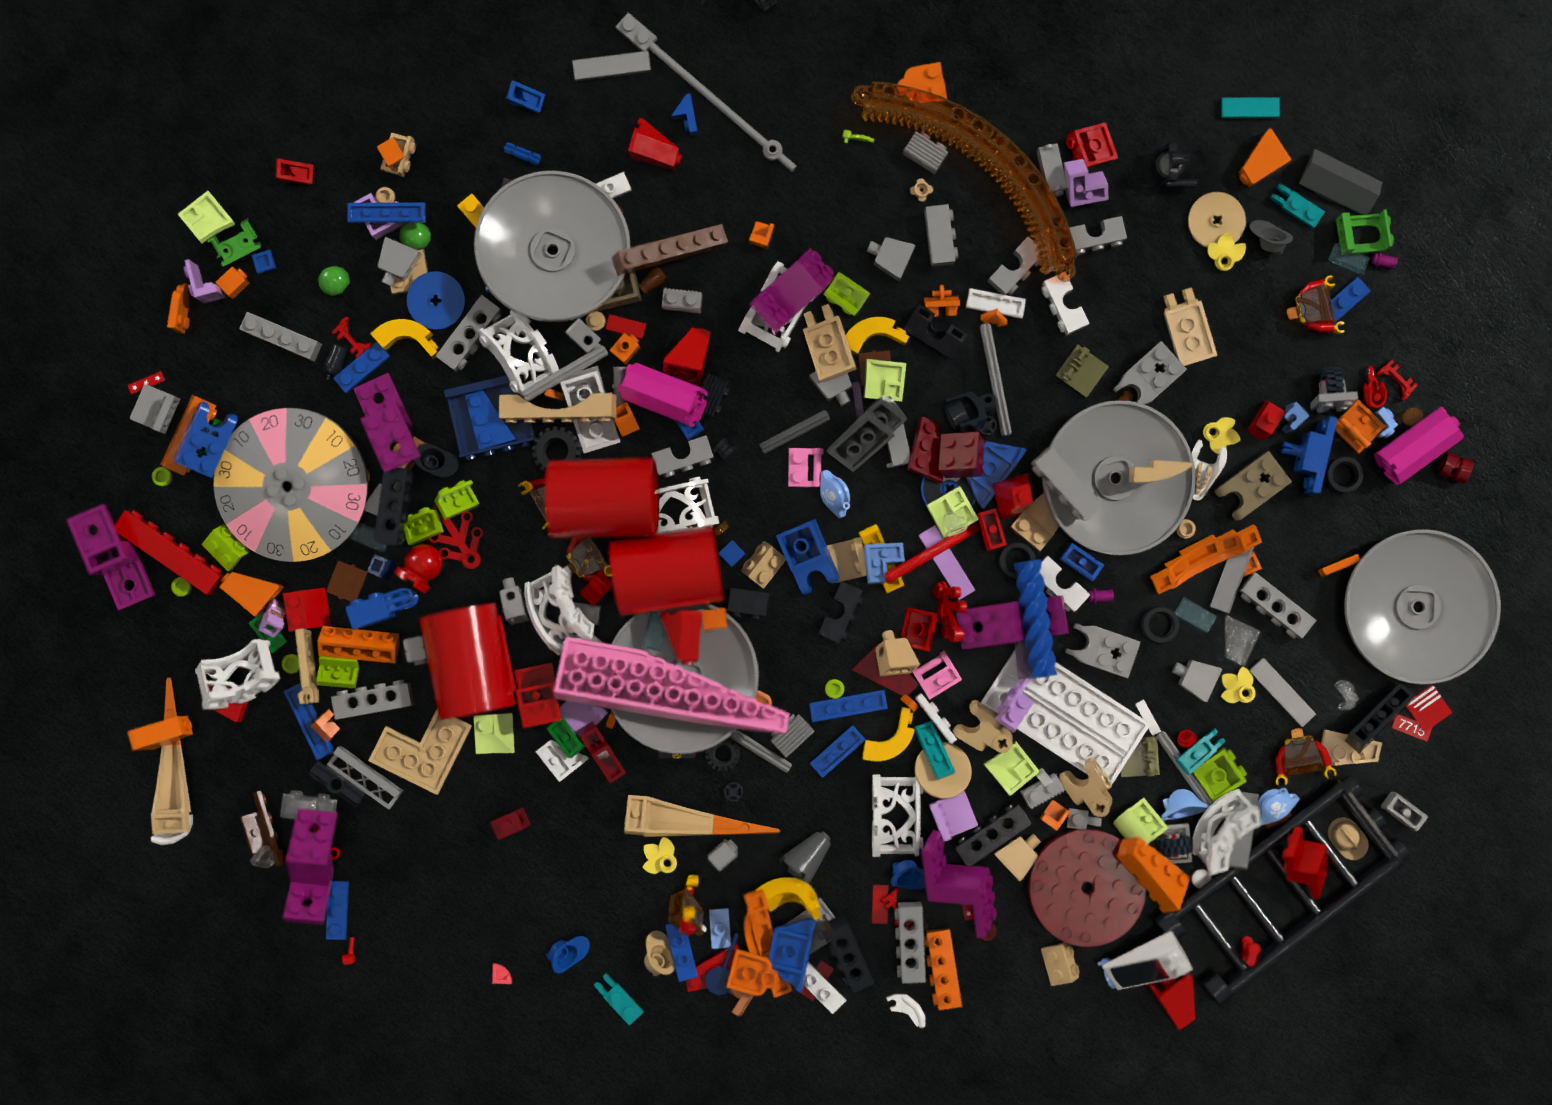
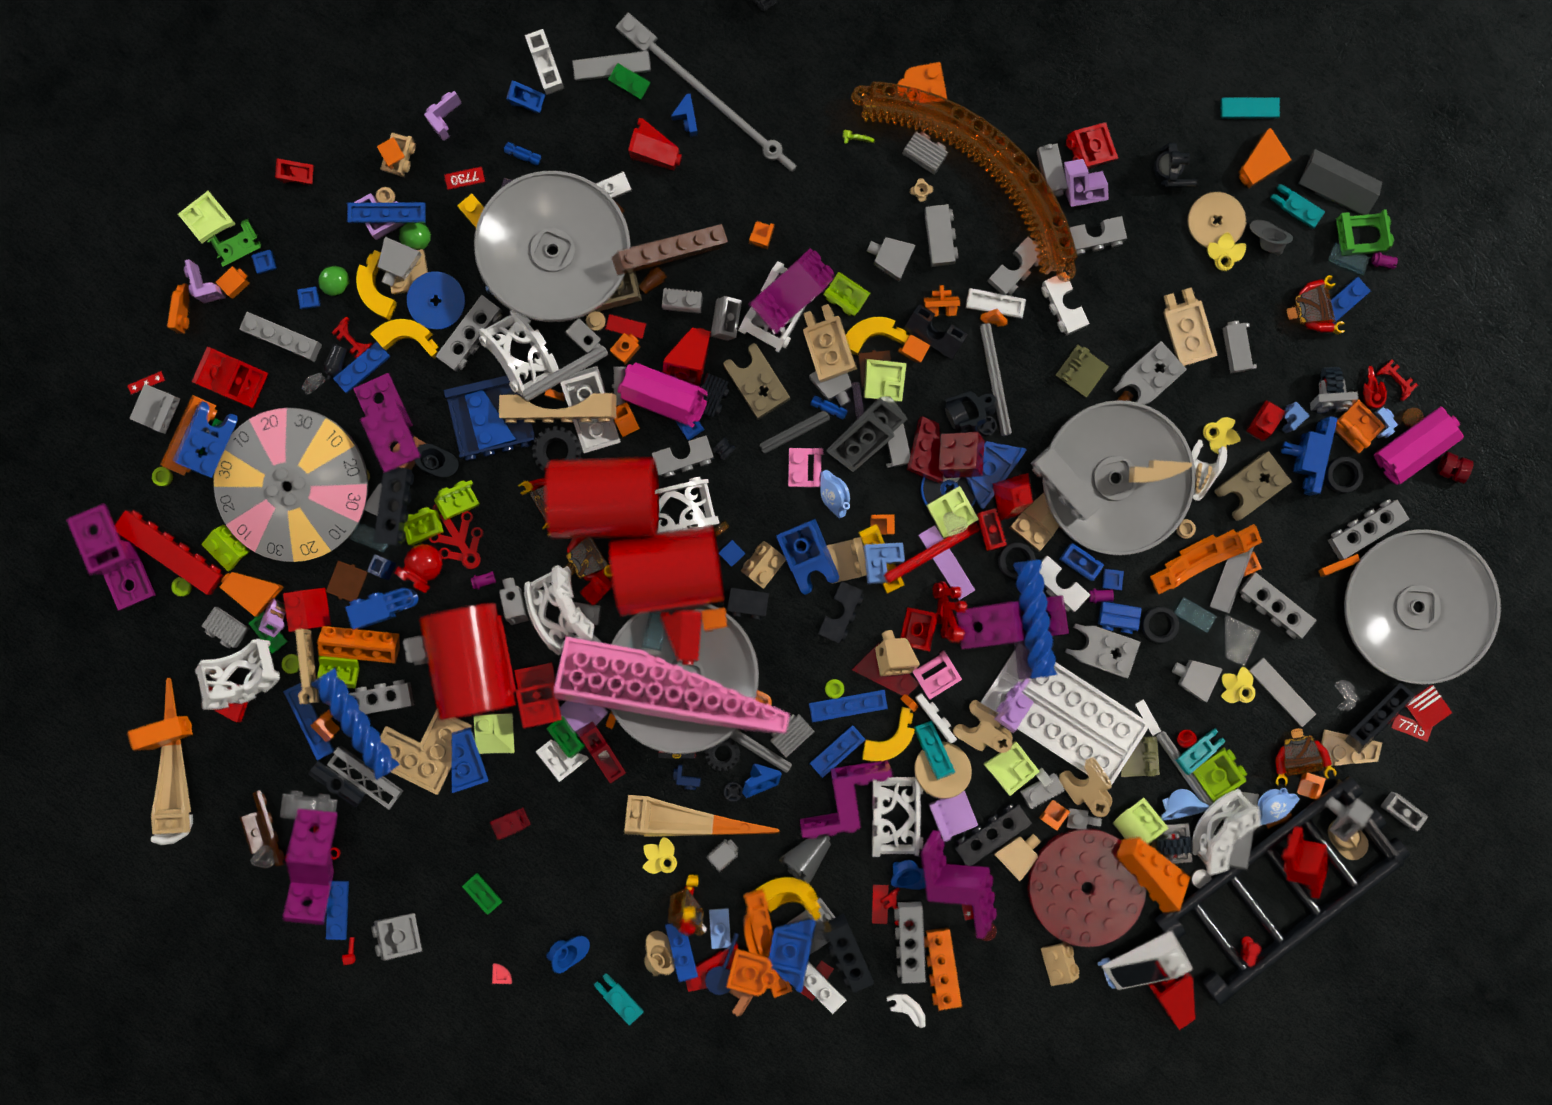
(225, 627): none -> light grey brick
(230, 377): none -> red bracket
(308, 298): none -> blue tile
(313, 382): none -> clear tile
(355, 724): none -> blue piece
(367, 288): none -> yellow arch
(396, 936): none -> light grey plate
(436, 112): none -> lavender bracket
(464, 178): none -> red sticker
(466, 761): none -> blue wing
(482, 893): none -> green plate
(483, 580): none -> magenta pin
(544, 61): none -> white arch
(629, 80): none -> green plate
(689, 782): none -> dark blue bracket
(726, 318): none -> light grey brick
(755, 377): none -> dark tan brick
(761, 780): none -> blue slope
(829, 407): none -> blue axle
(843, 782): none -> magenta bracket
(885, 523): none -> orange panel
(914, 349): none -> orange panel
(1112, 579): none -> blue tile
(1119, 616): none -> blue brick
(1238, 347): none -> light grey brick
(1311, 785): none -> orange panel
(1349, 818): none -> light grey brick
(1395, 517): none -> light grey brick

